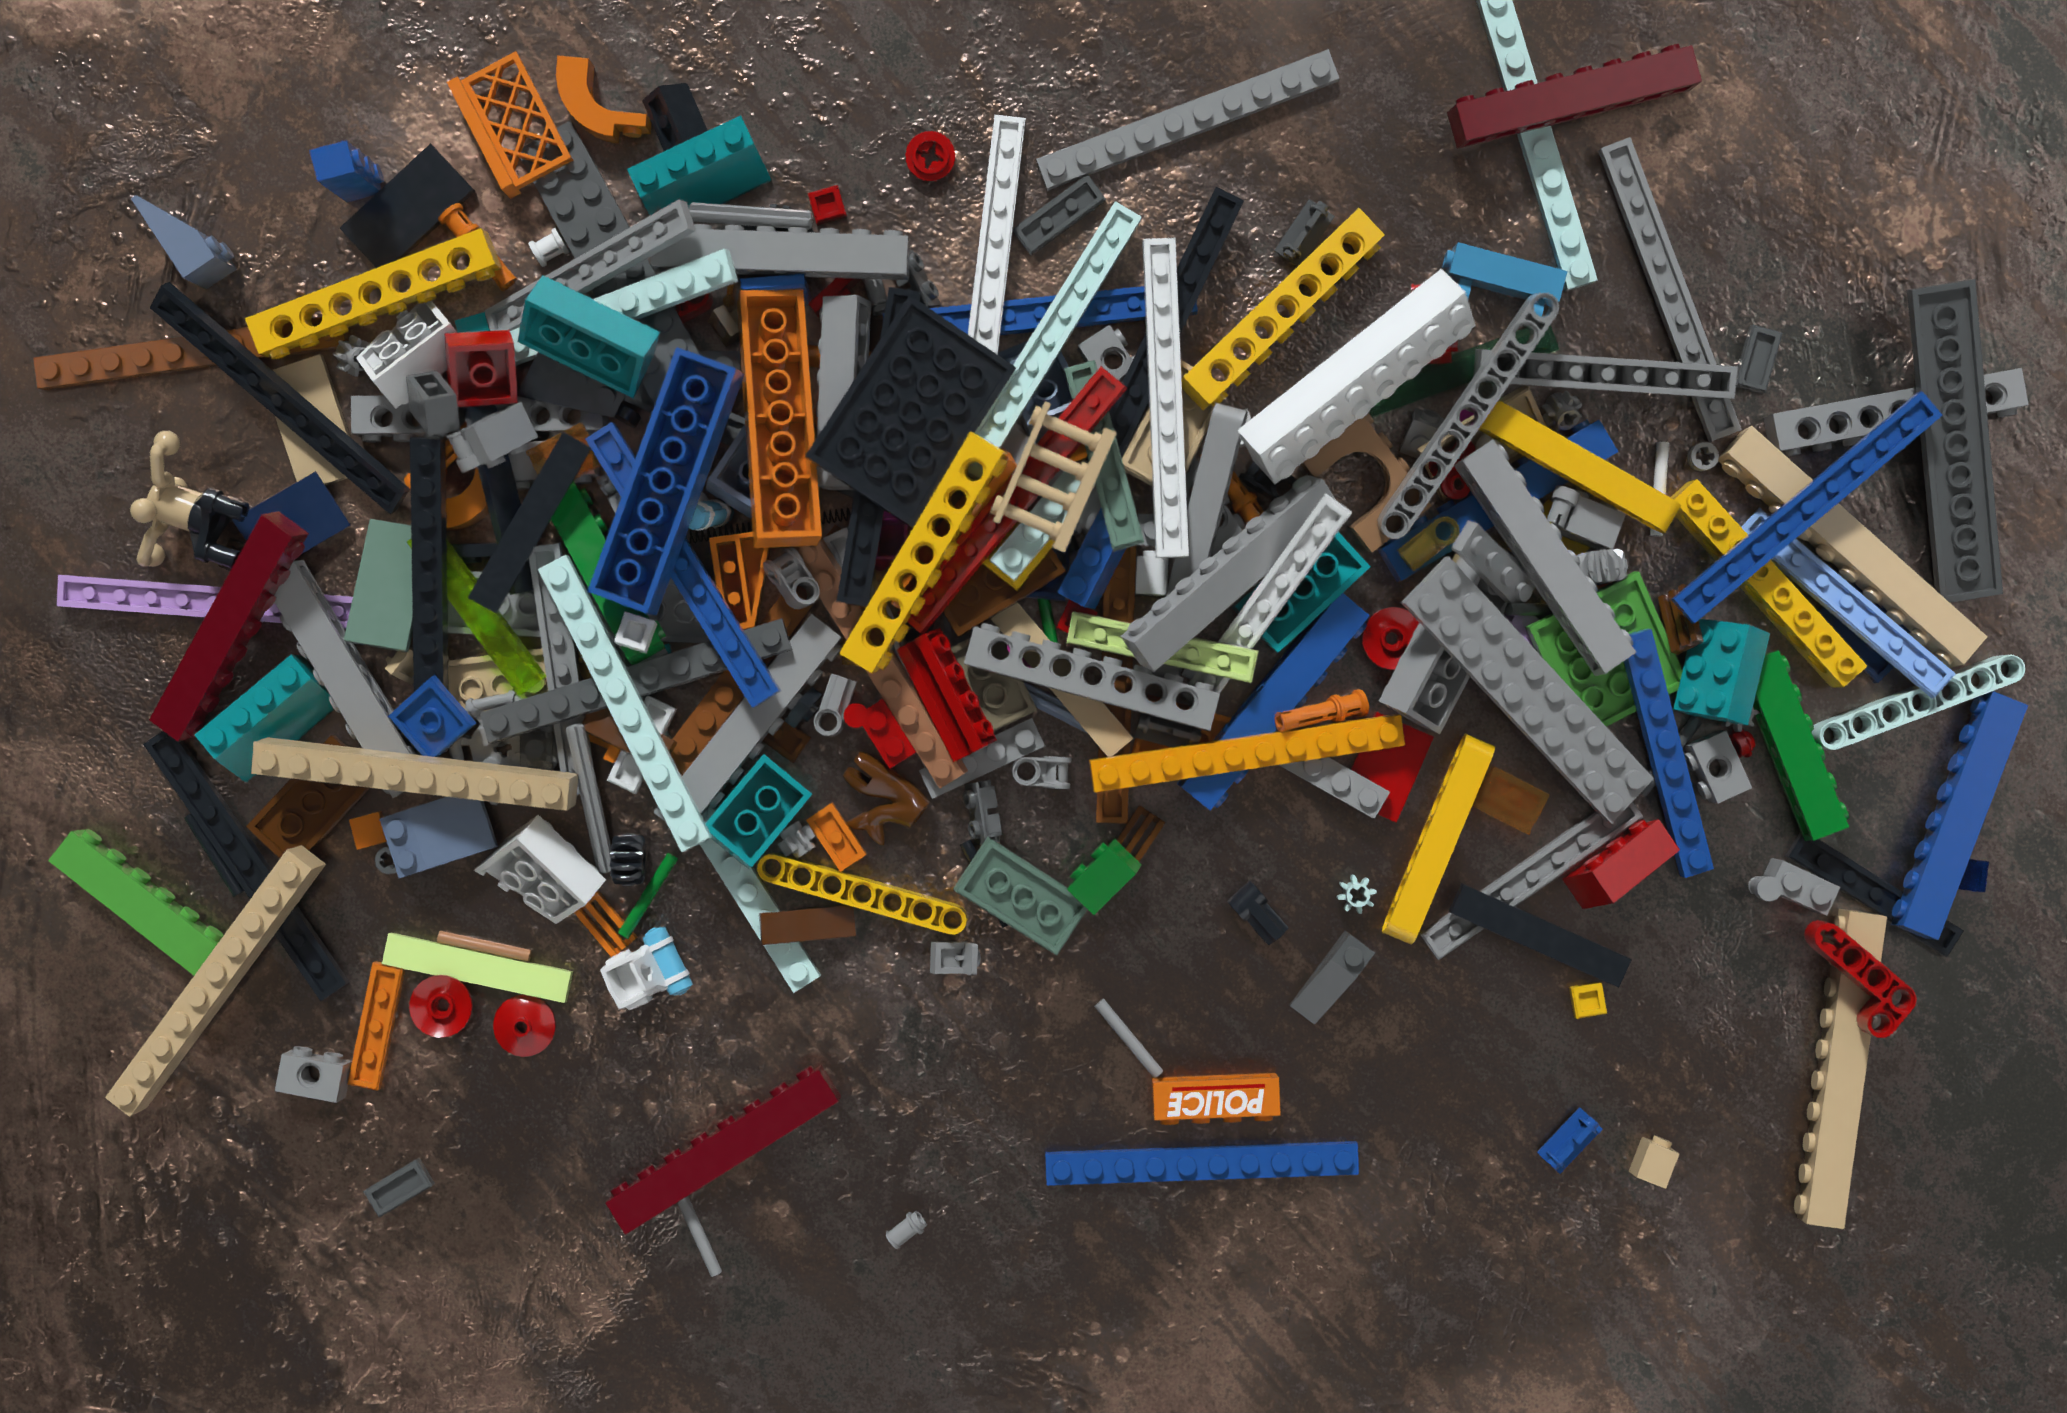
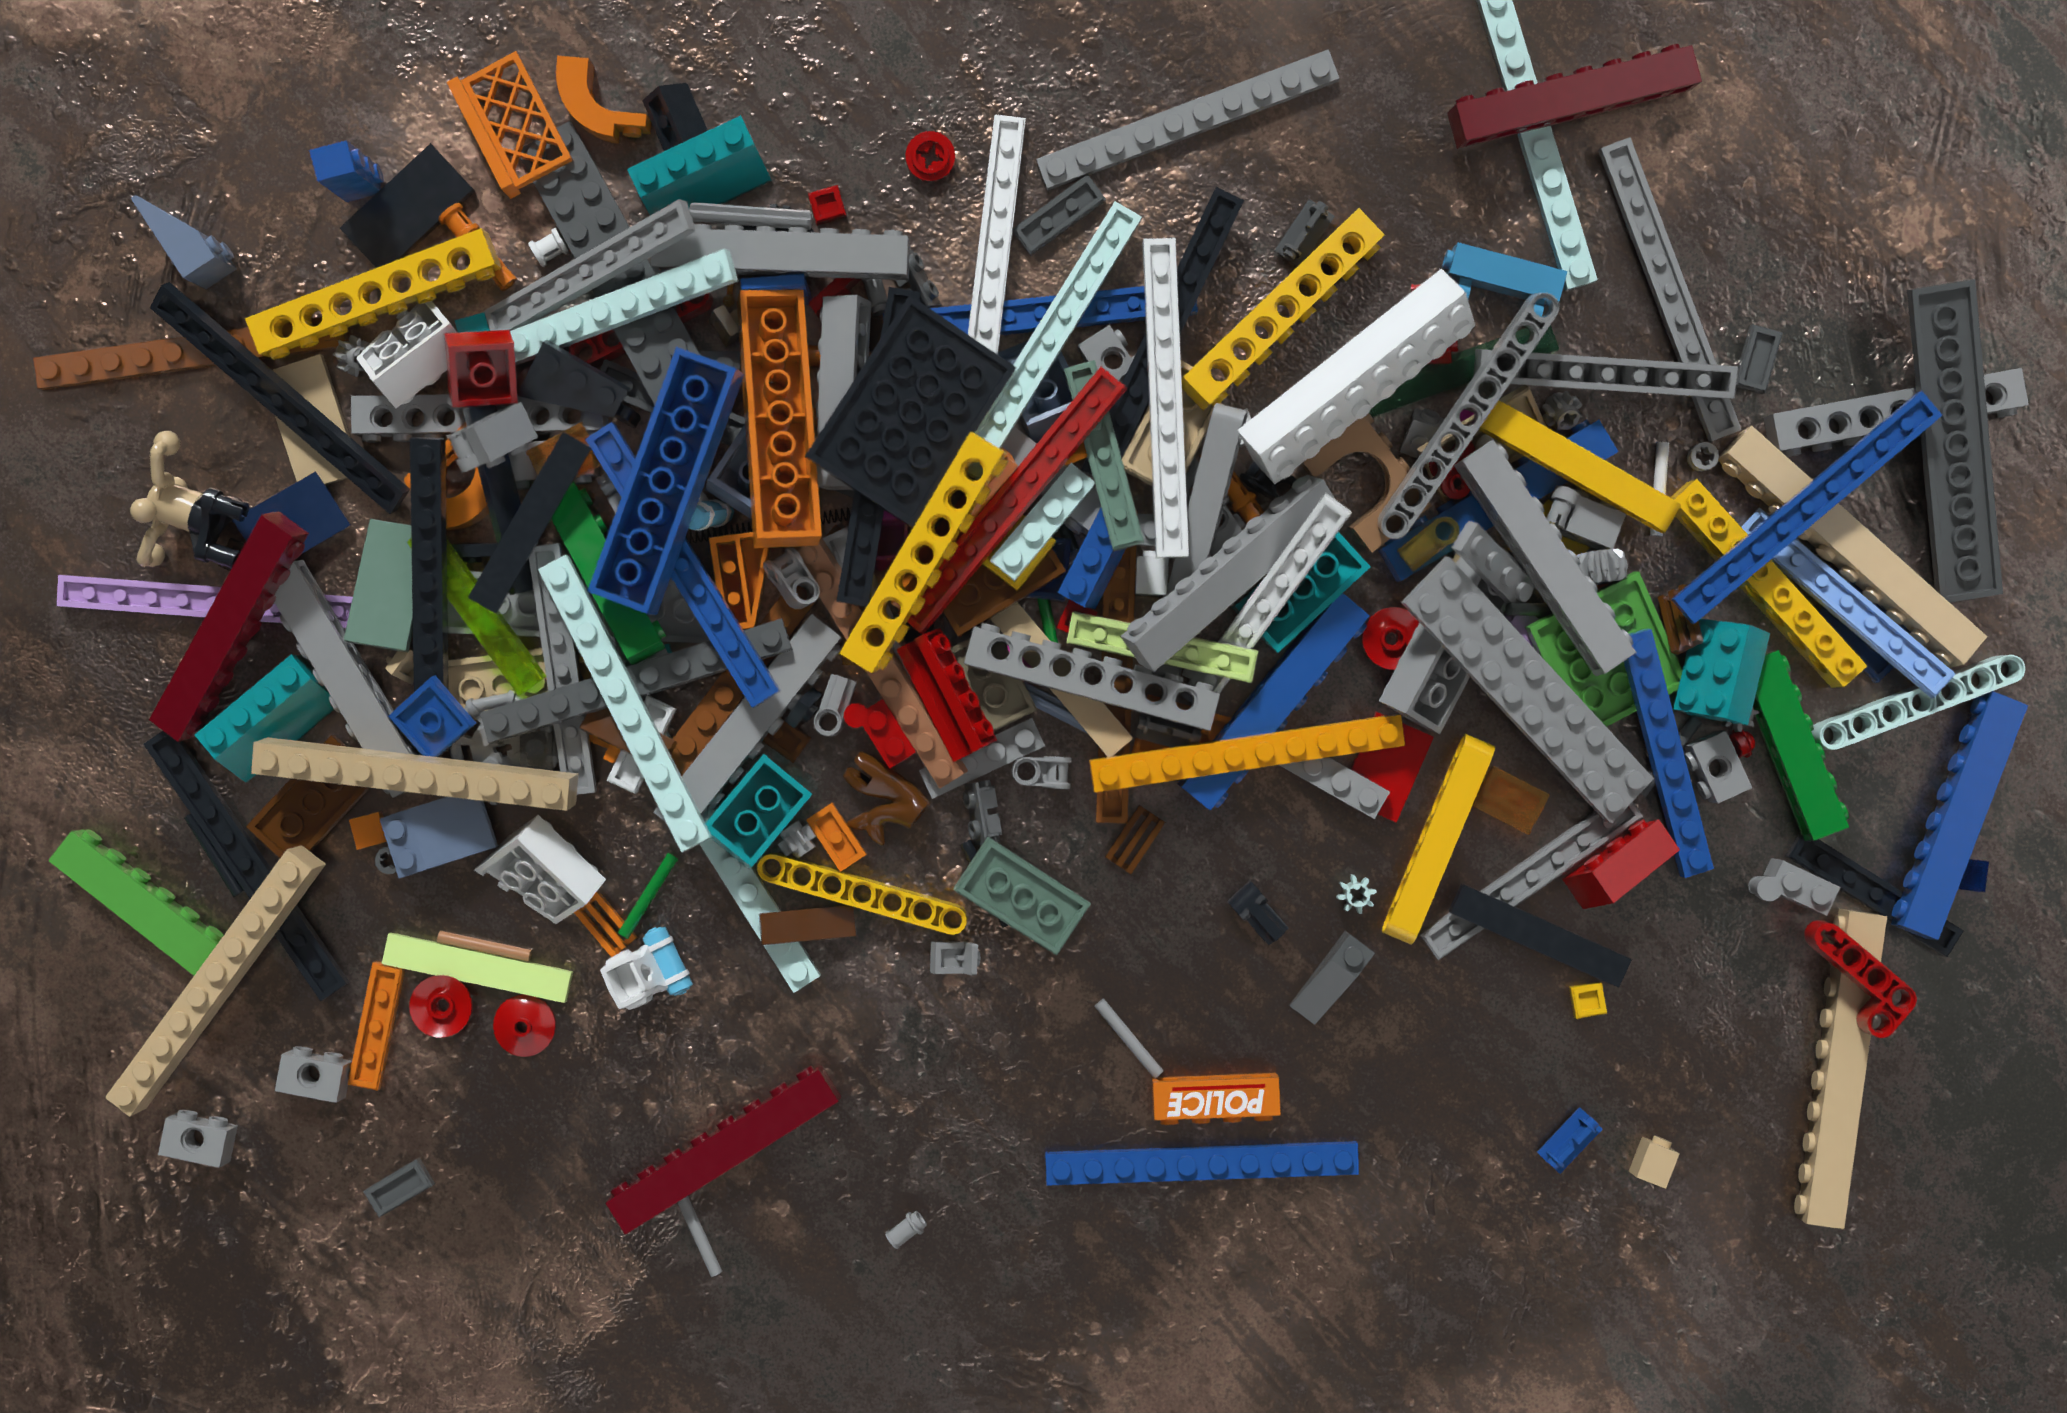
(180, 1143): none -> light grey brick
(433, 403): dark grey brick -> none
(587, 336): teal slope -> none
(590, 796): light grey axle -> none
(628, 859): black gear -> none
(635, 632): white tile -> none
(1084, 472): tan fence -> none
(1103, 876): green brick -> none
(1333, 709): orange pin -> none

